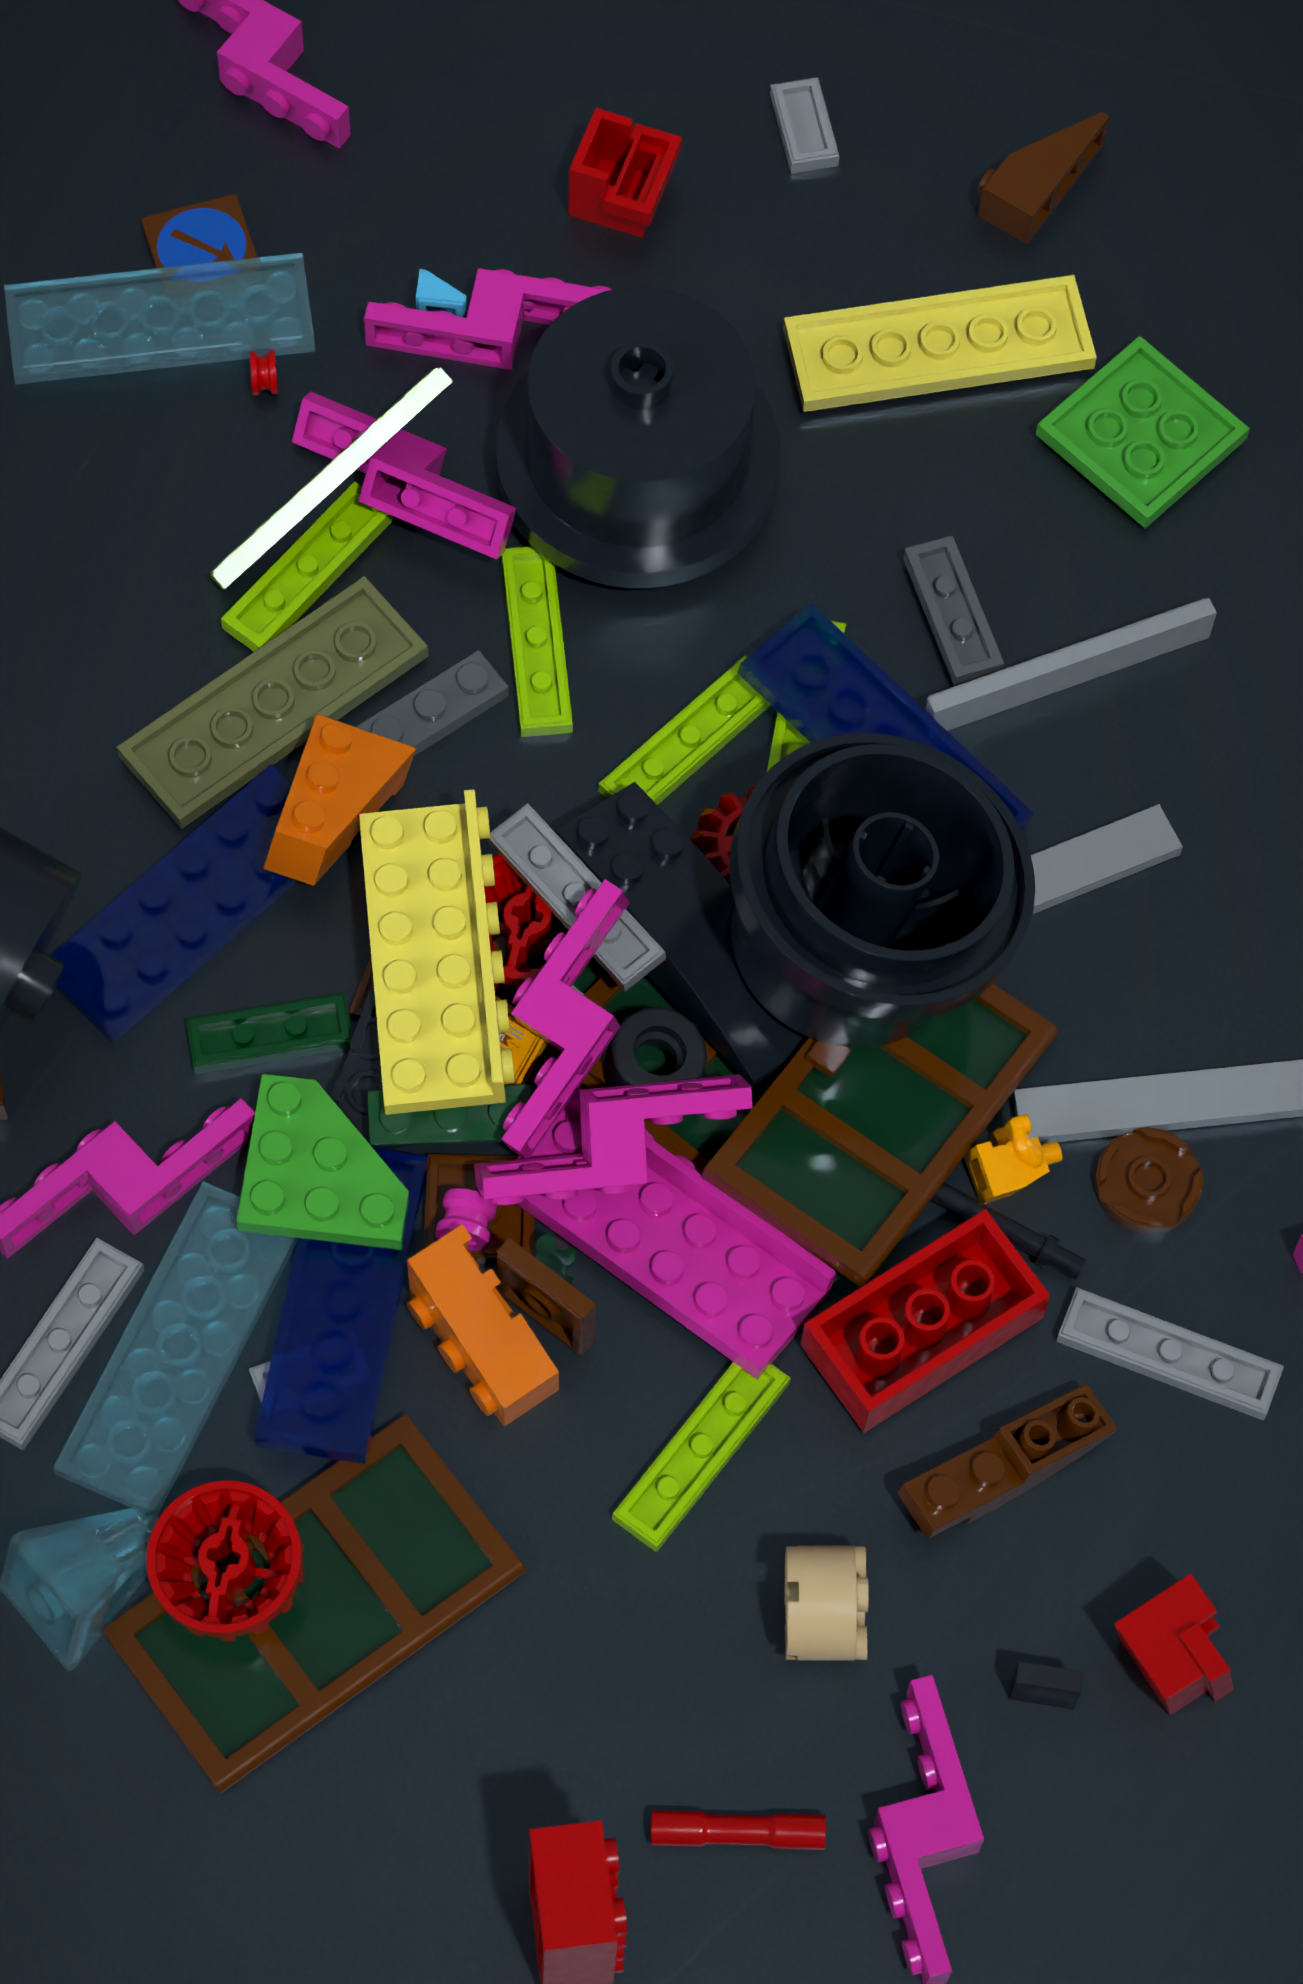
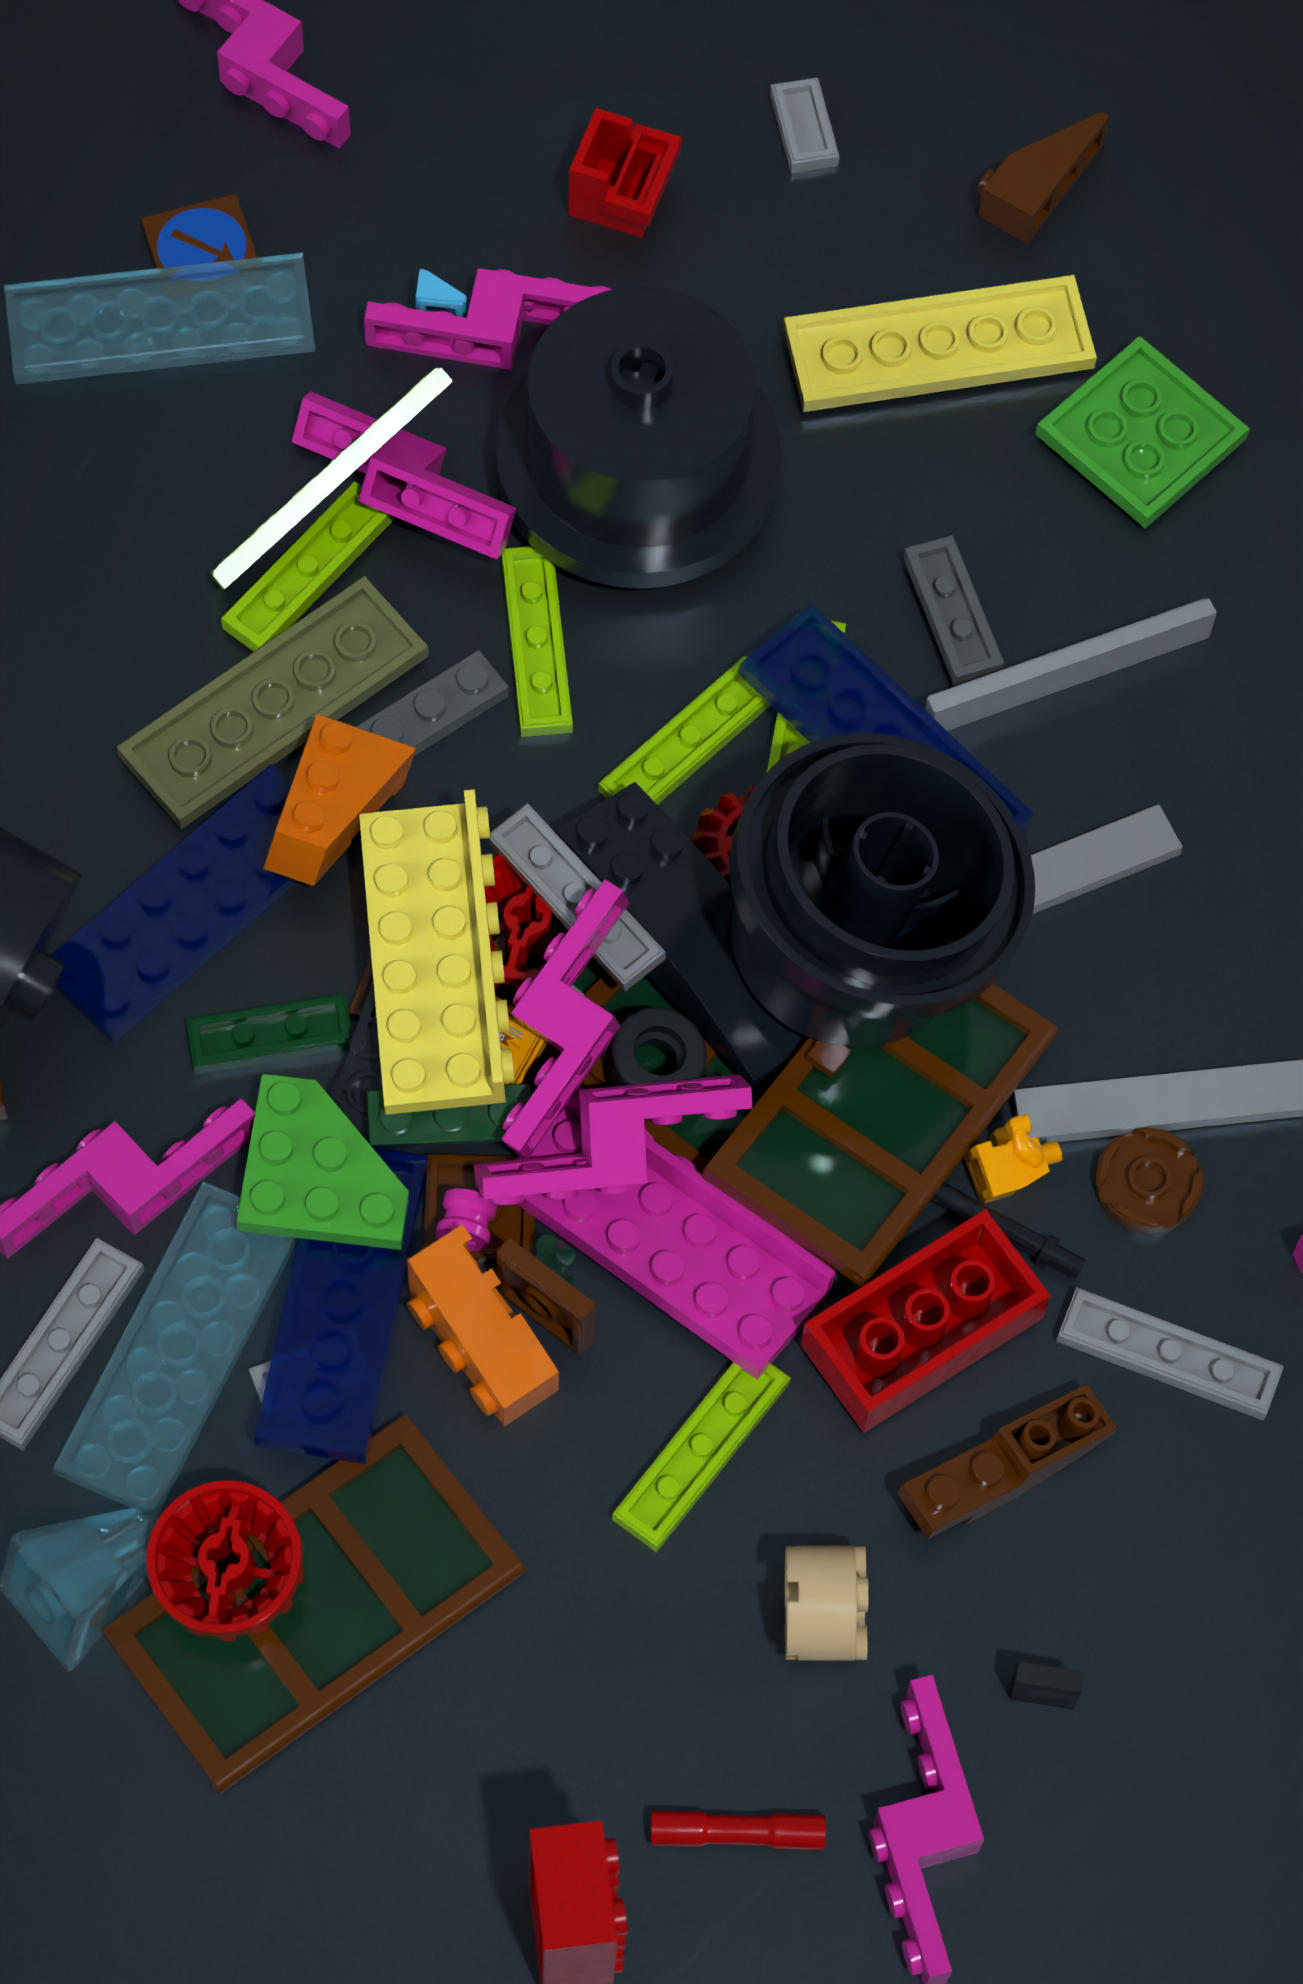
(263, 372): red bush -> none
(1173, 1648): red plate -> none

